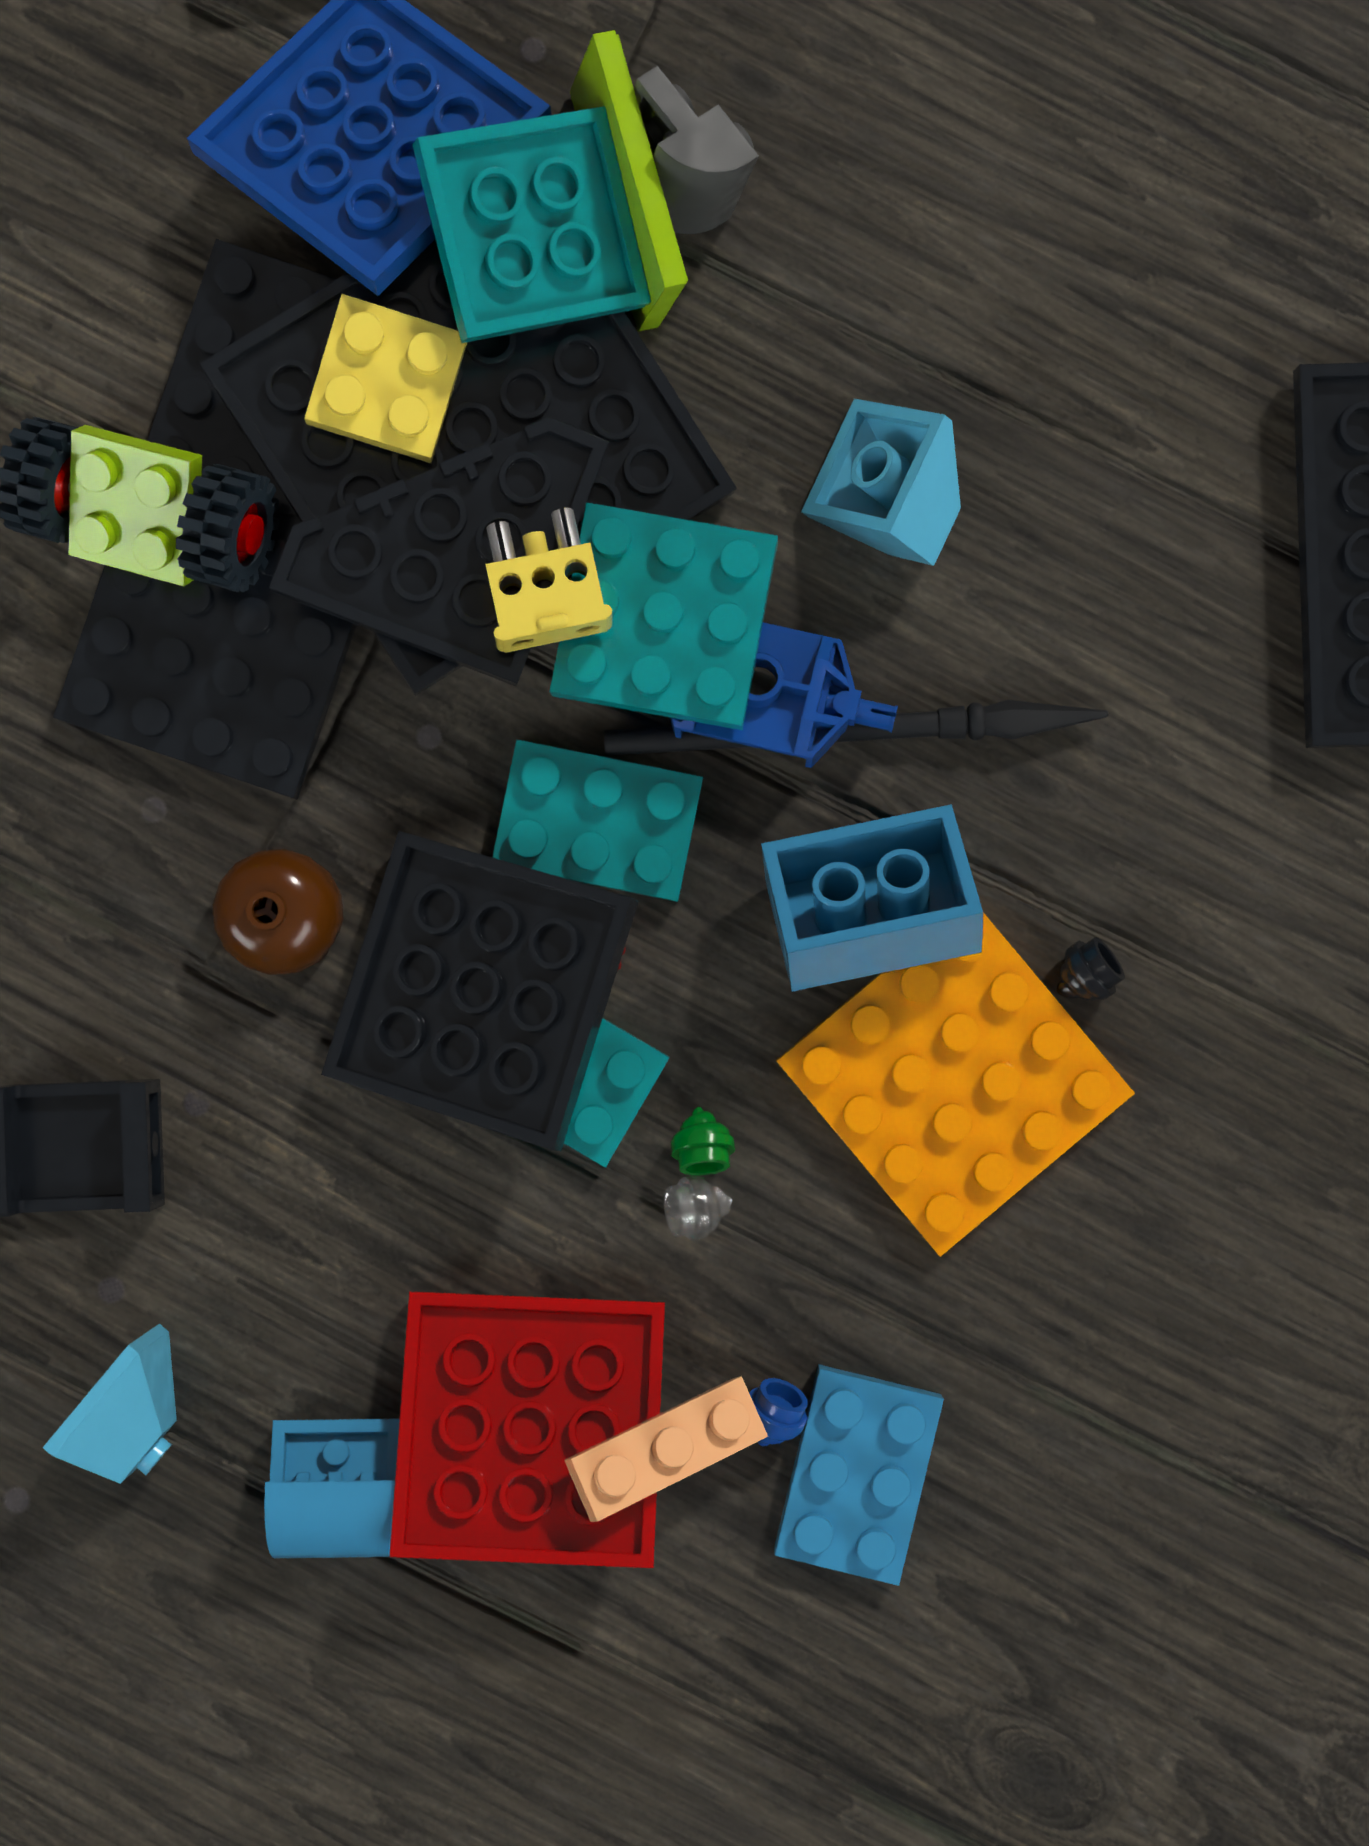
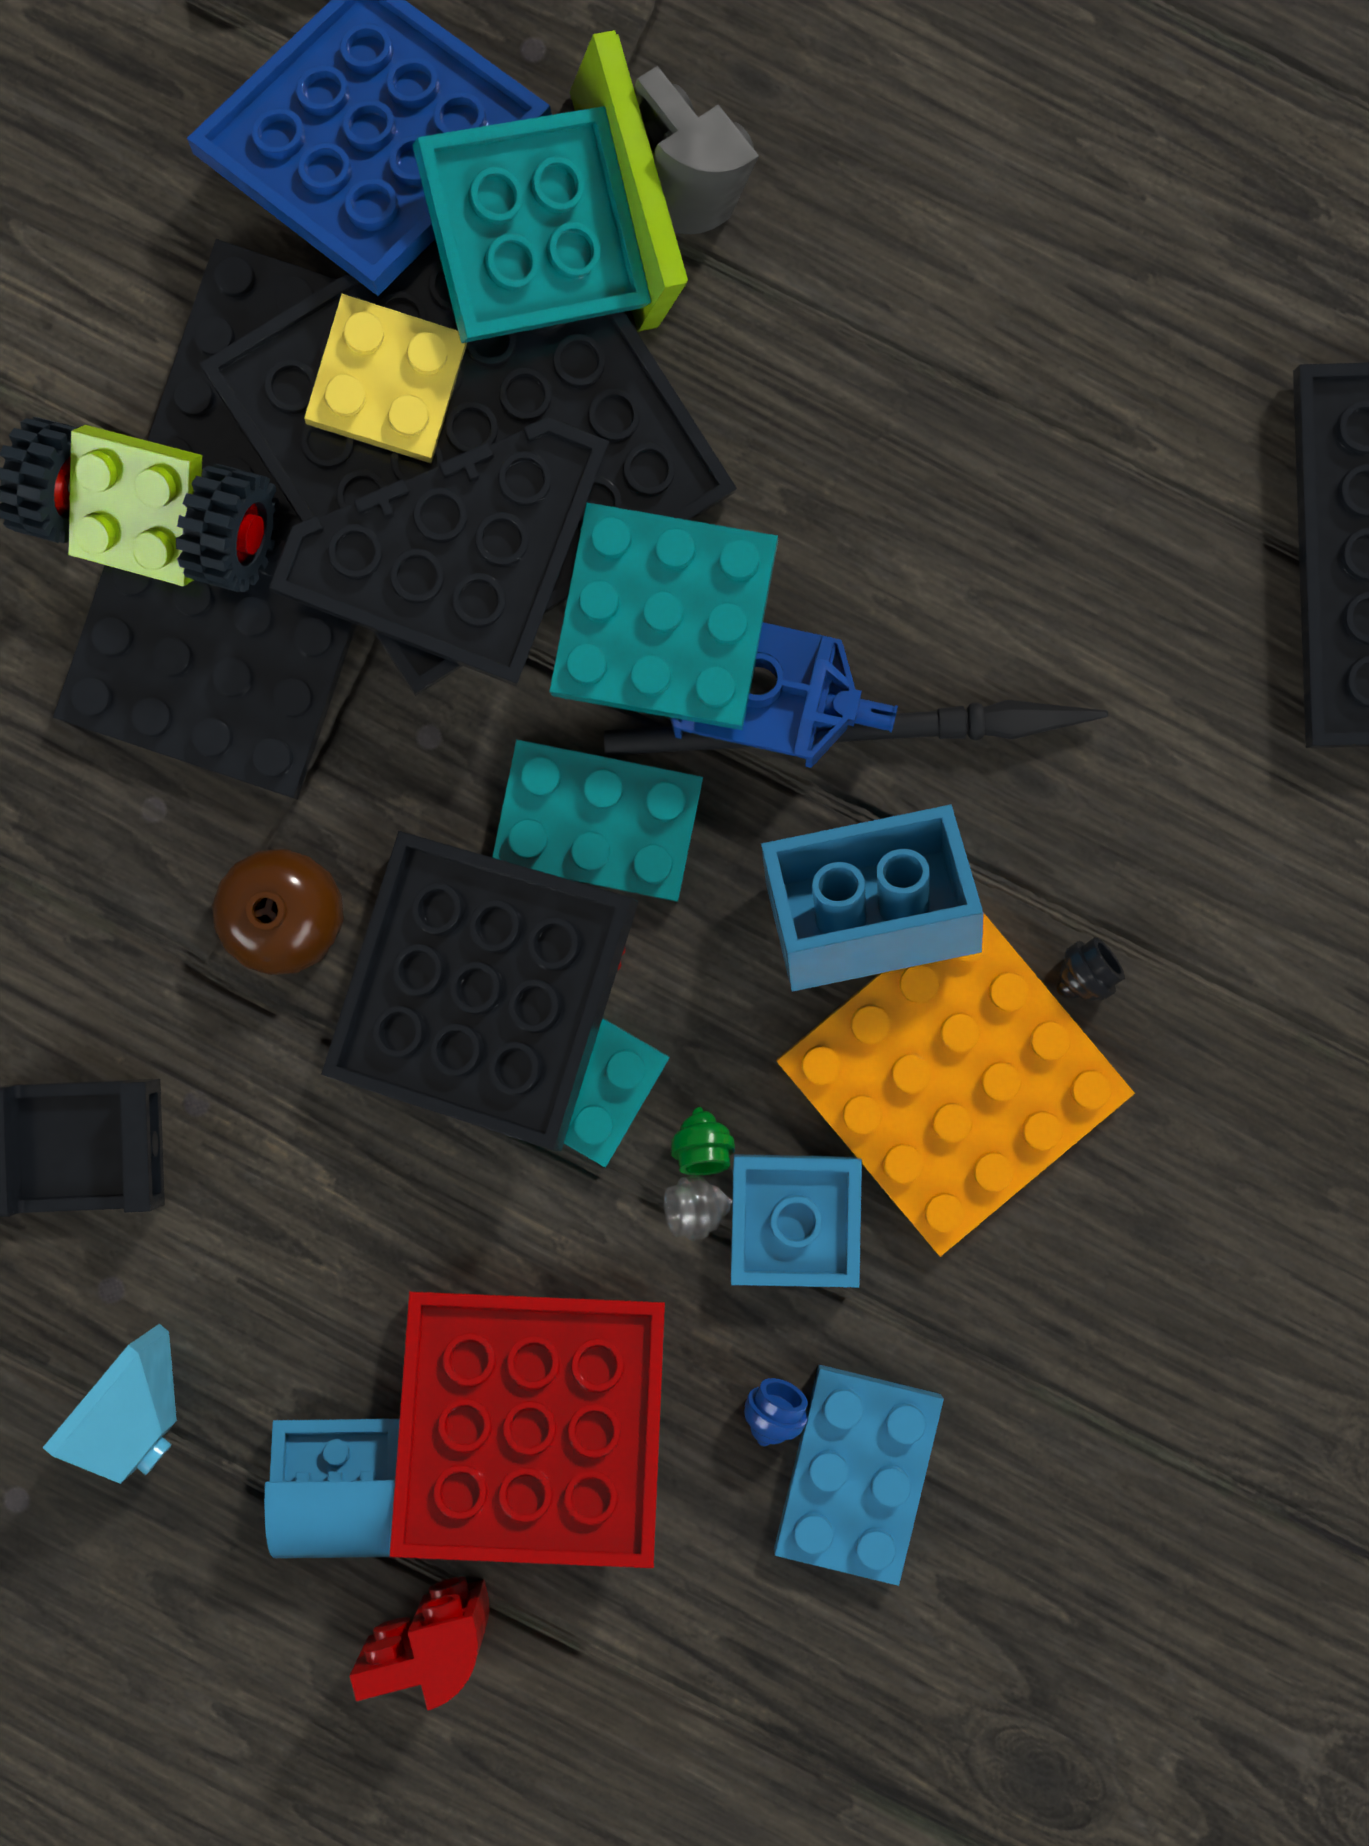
(429, 1652): none -> red brick
(551, 613): light yellow piece -> none
(665, 1449): light nougat plate -> none
(796, 1221): none -> dark azure plate
(890, 481): medium azure slope -> none

